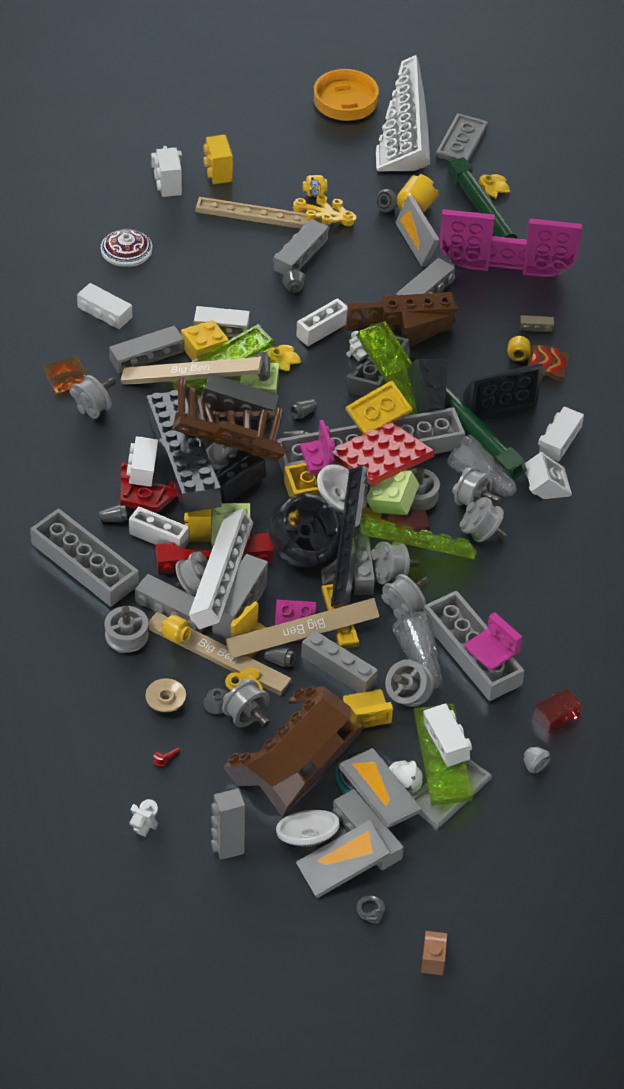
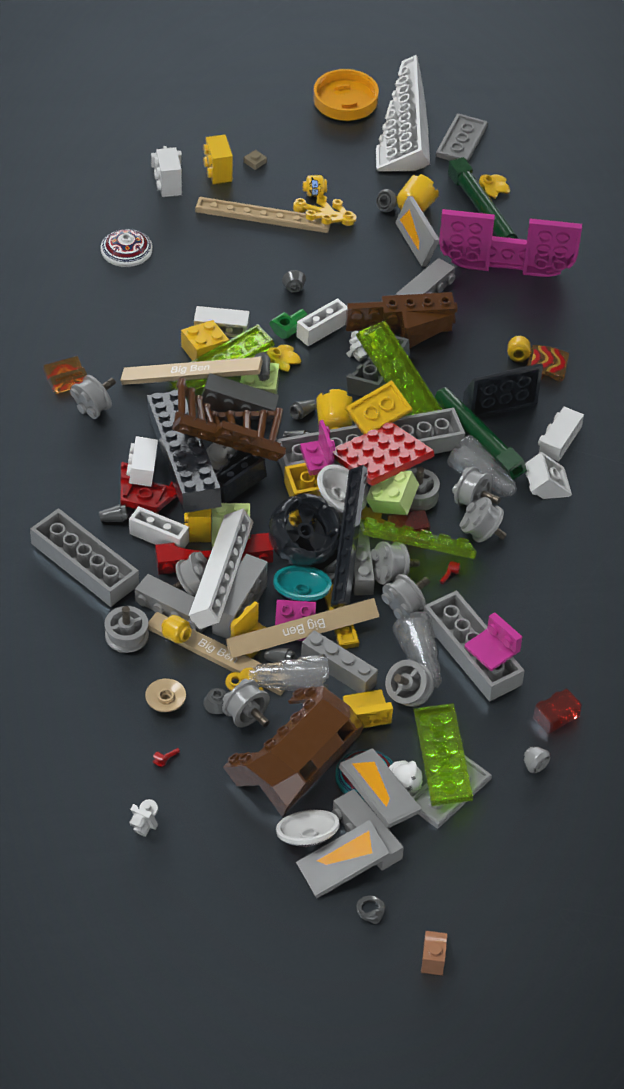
(104, 306): white brick -> none
(146, 349): light grey brick -> none
(228, 824): light grey brick -> none
(255, 159): none -> dark tan plate
(286, 325): none -> green piece
(292, 673): none -> clear cone
(301, 247): light grey brick -> none
(302, 583): none -> teal dish
(332, 408): none -> yellow cylinder
(428, 384): black wedge -> none
(447, 734): white brick -> none
(453, 567): none -> red hand
(536, 323): dark tan piece -> none

